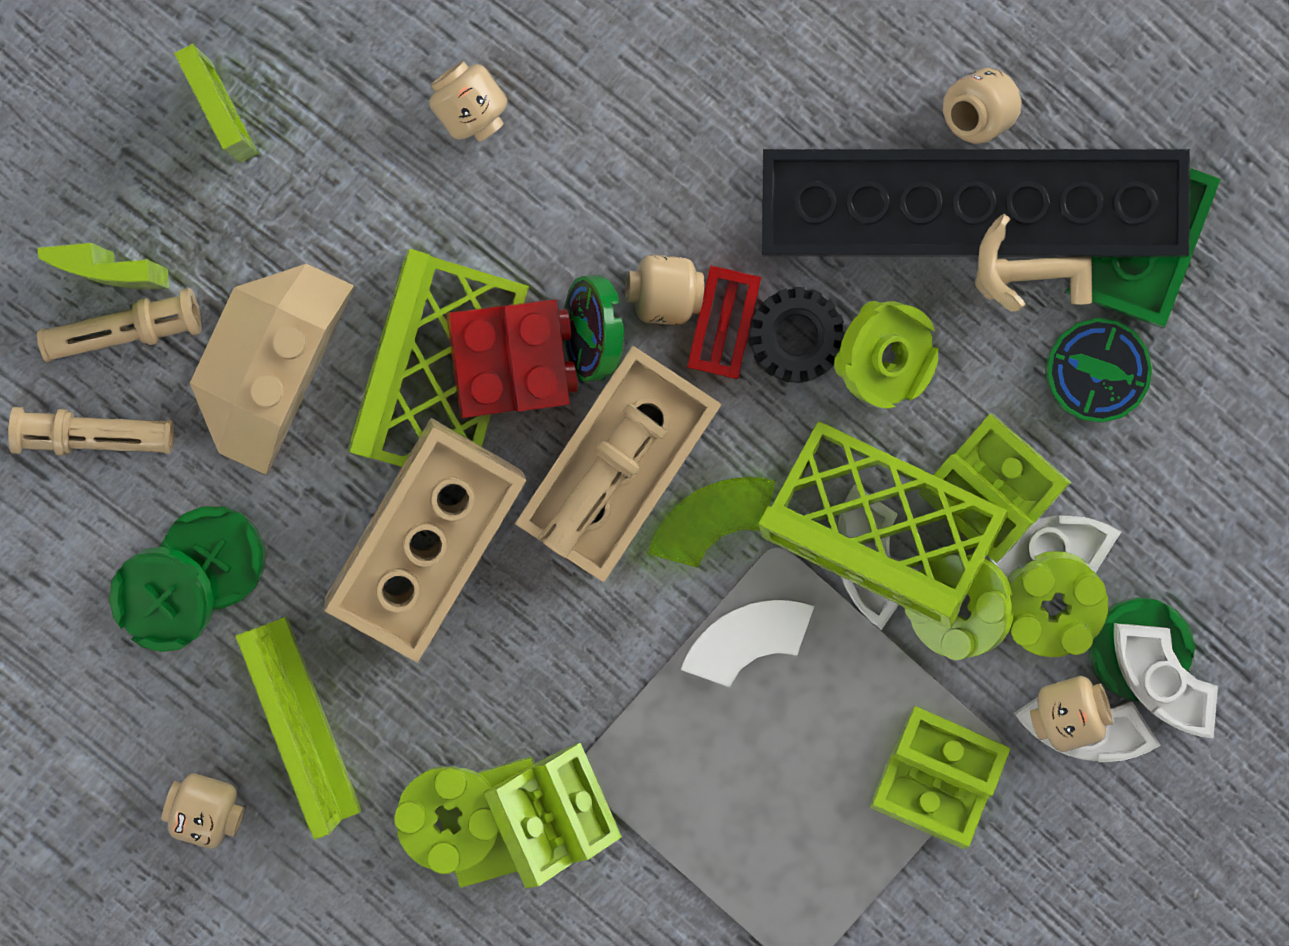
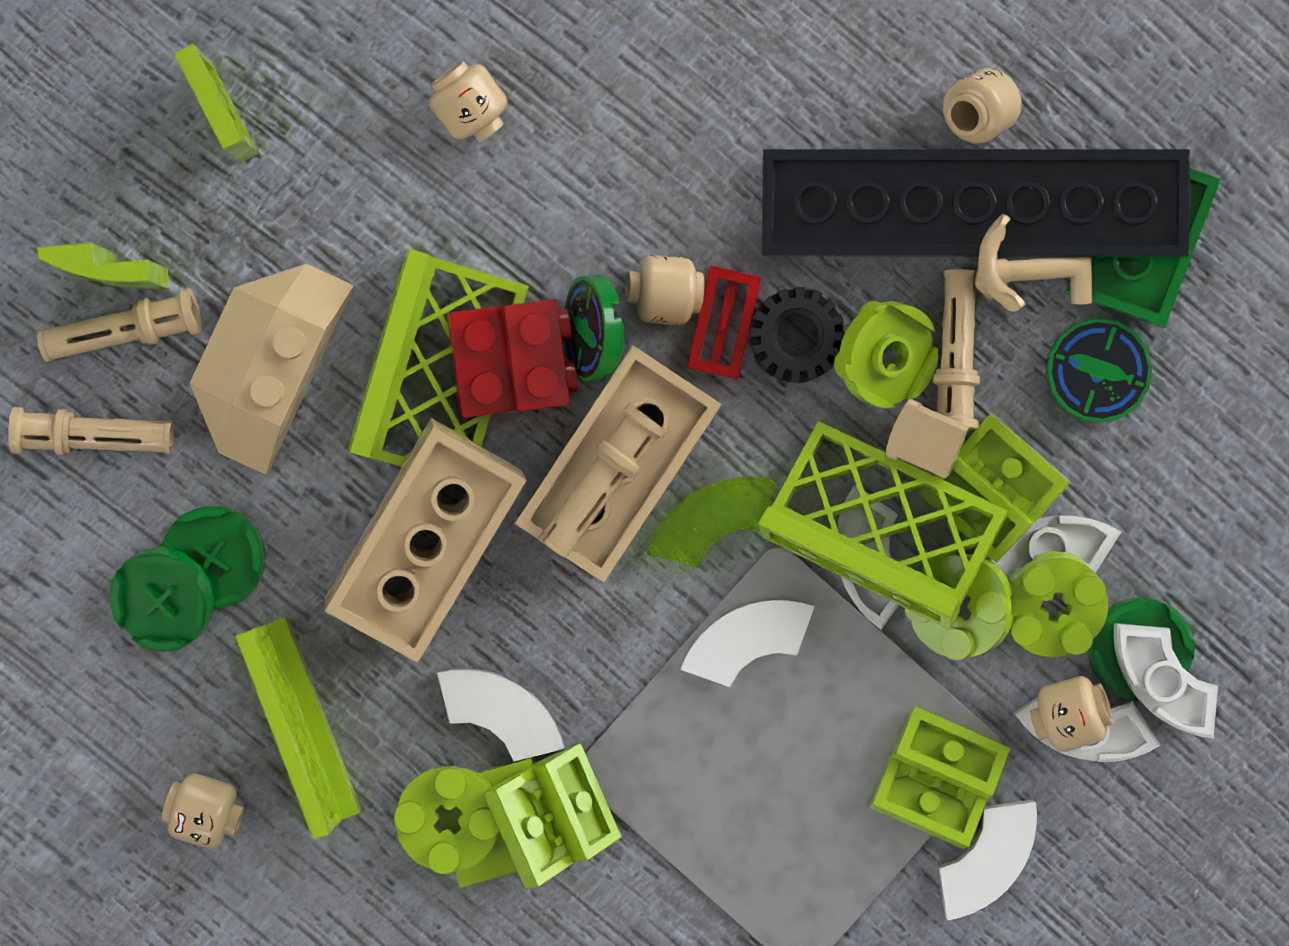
(501, 707): none -> white tile
(926, 439): none -> tan tile
(956, 377): none -> tan pin
(991, 861): none -> white tile

